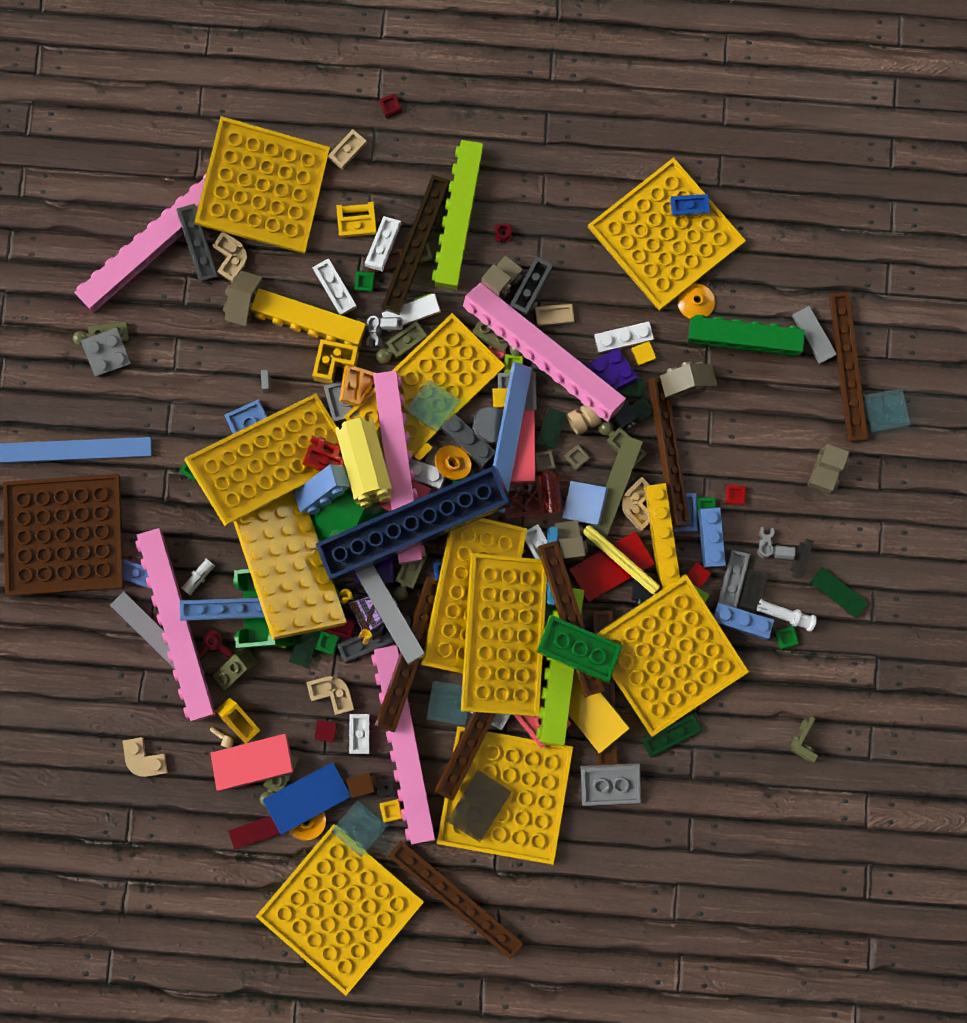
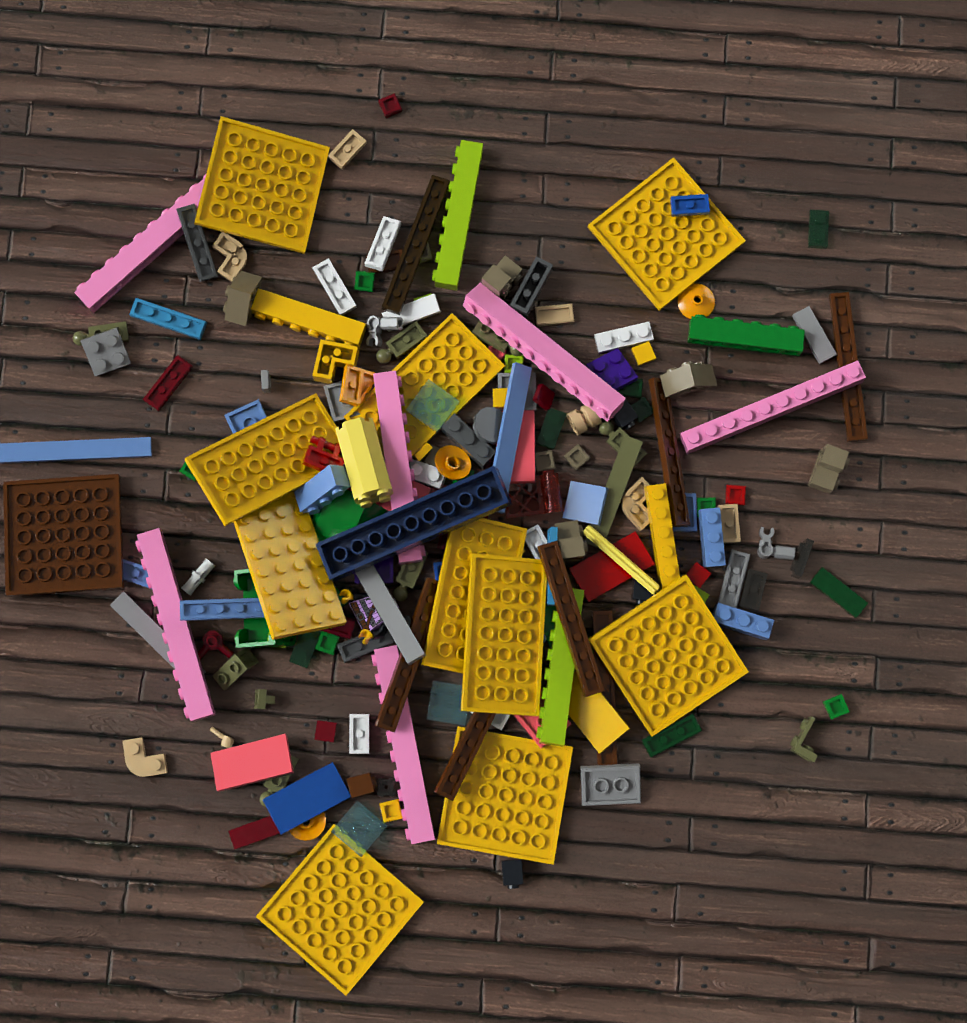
(168, 318): none -> dark azure tile
(168, 383): none -> dark red tile
(237, 720): yellow slope -> none
(262, 699): none -> olive tile
(332, 688): tan plate -> none
(356, 225): yellow plate -> none
(456, 899): reddish brown plate -> none
(478, 806): clear smoke tile -> none
(499, 228): dark red plate -> none
(512, 873): none -> black brick
(543, 396): none -> dark red tile
(579, 648): green tile -> none
(730, 523): none -> tan plate
(772, 407): none -> bright pink brick
(786, 637): green tile -> none
(795, 617): white pin -> none
(818, 229): none -> clear green plate
(836, 706): none -> green plate
(886, 410): clear light blue plate -> none

